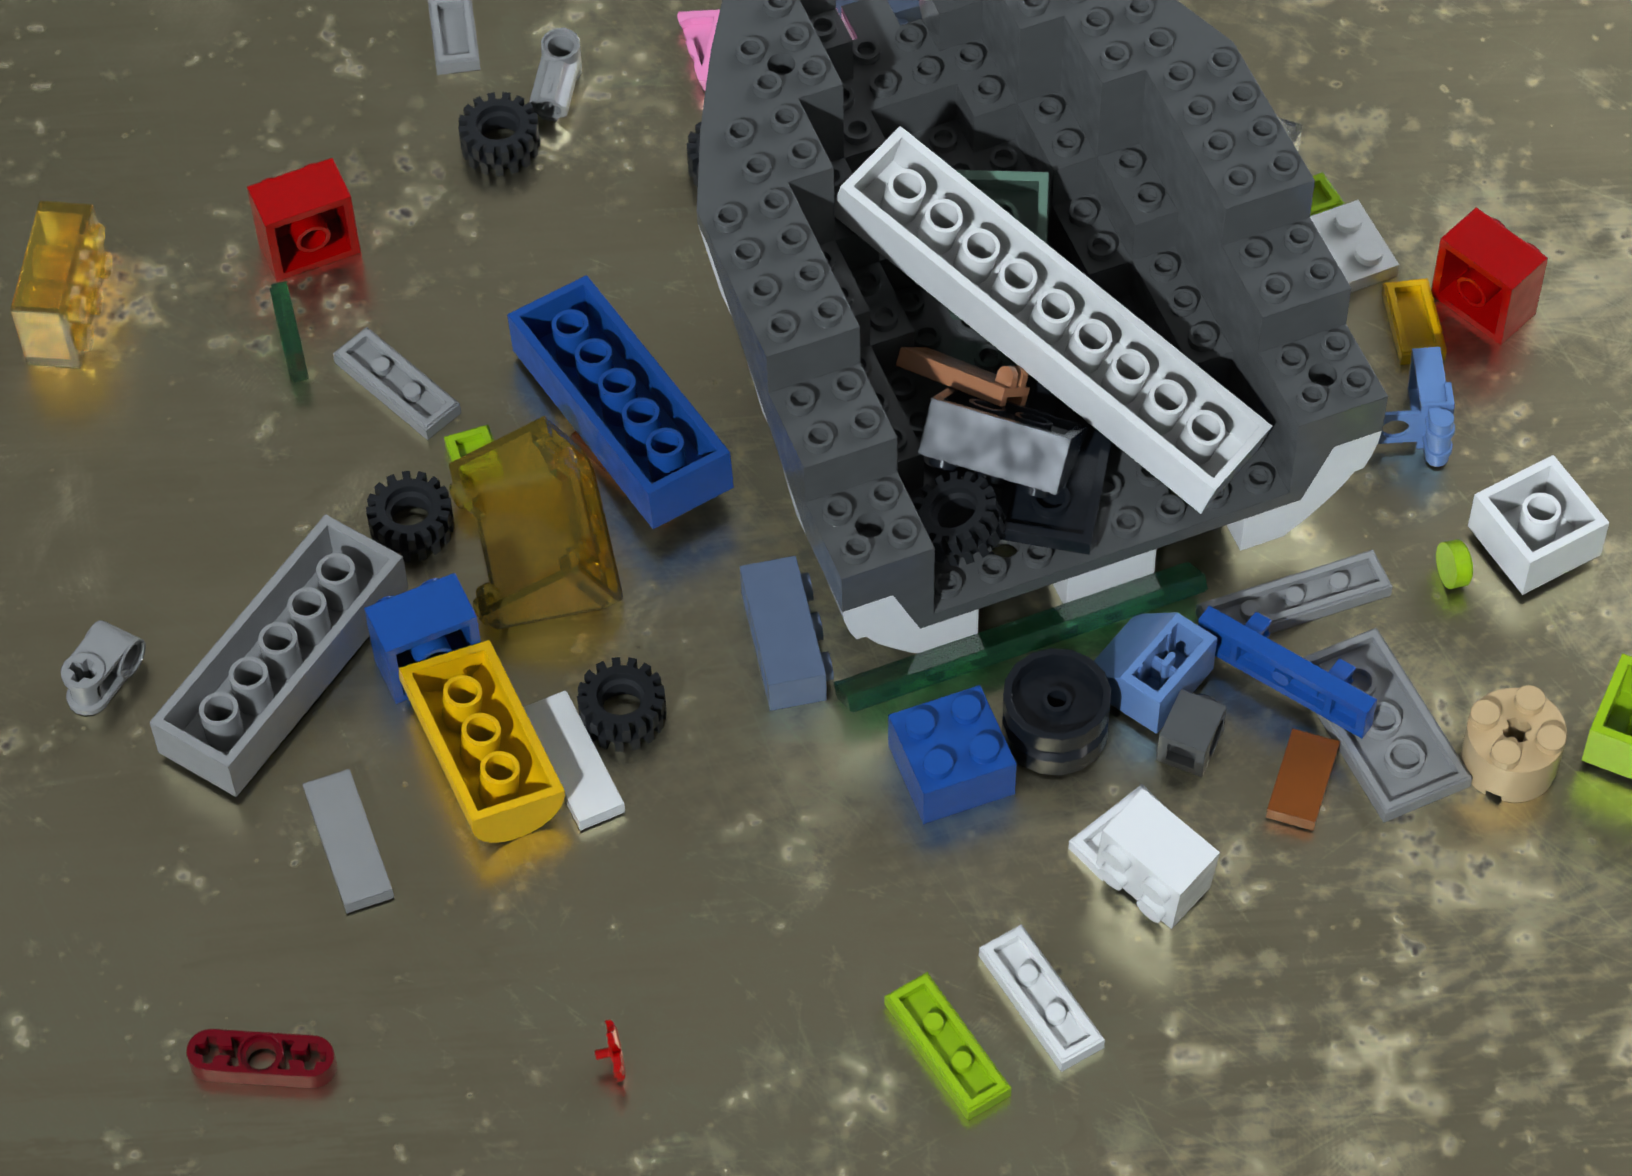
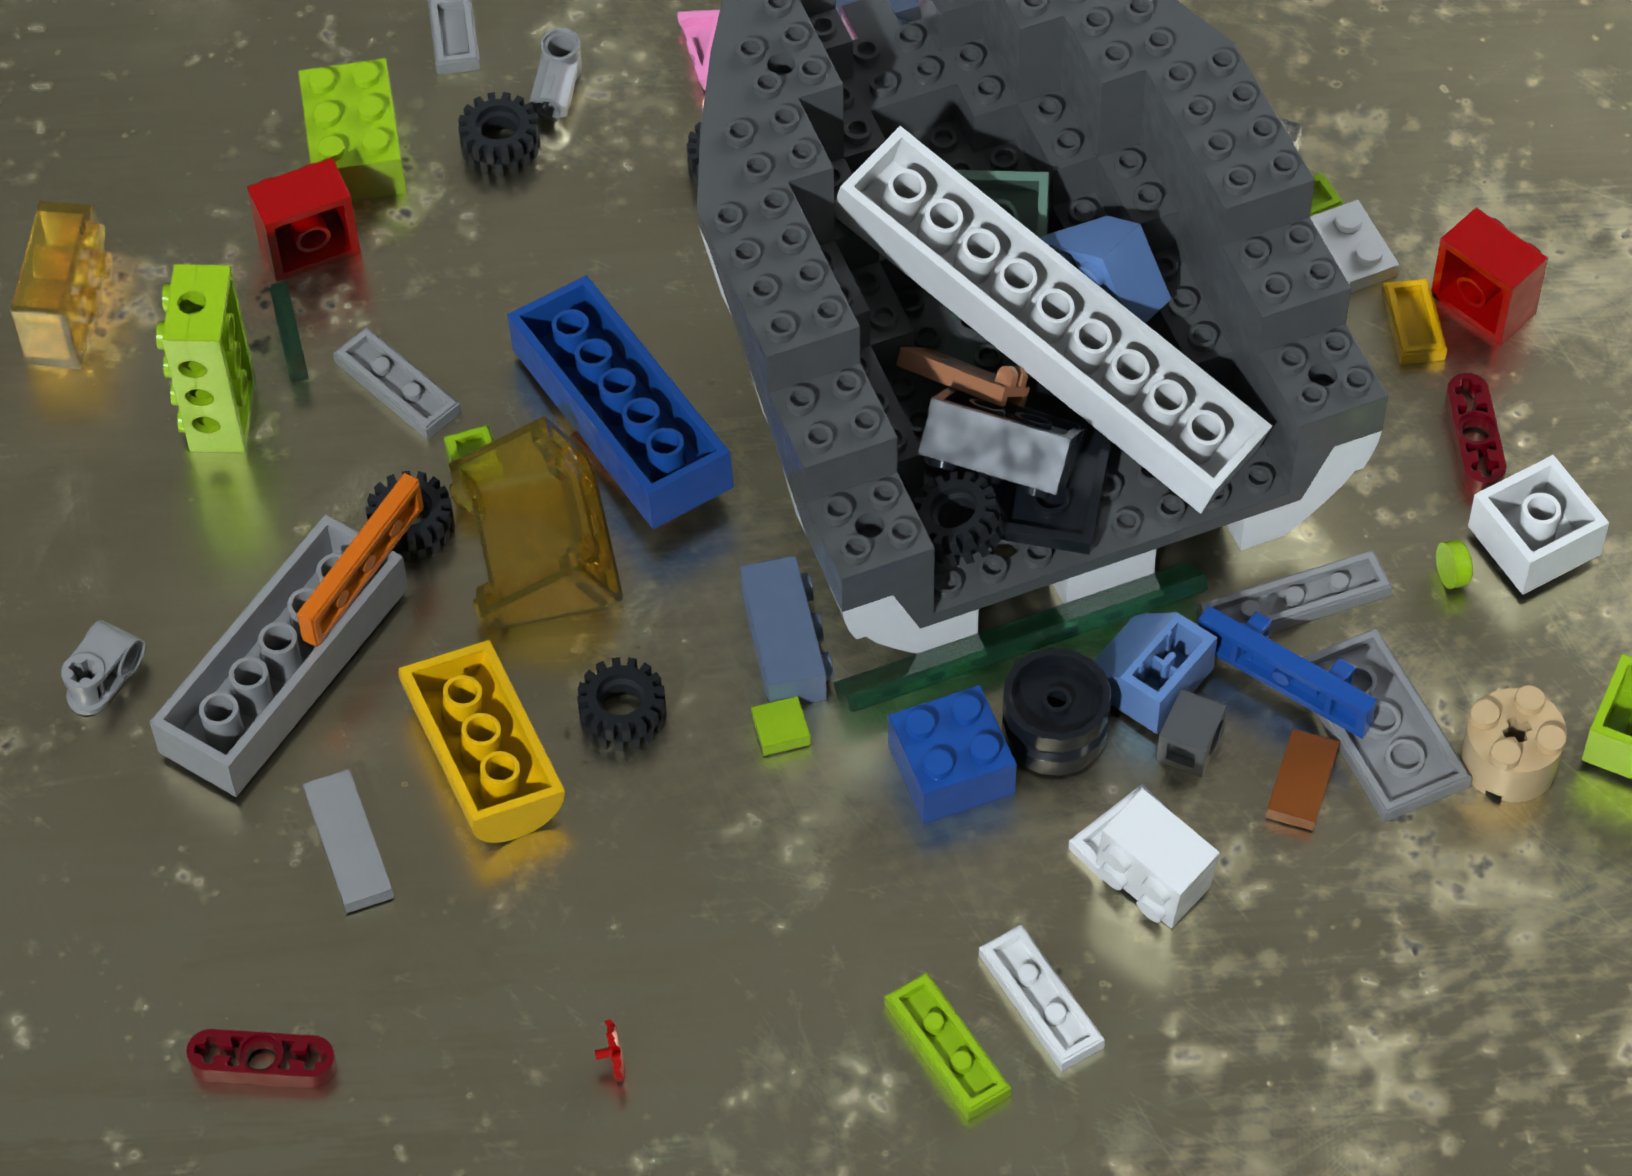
(207, 357): none -> lime brick
(355, 123): none -> lime brick
(360, 560): none -> orange tile
(419, 627): blue brick -> none
(576, 761): white tile -> none
(780, 726): none -> lime tile
(1117, 260): none -> medium blue slope
(1431, 408): medium blue piece -> none
(1480, 416): none -> dark red beam

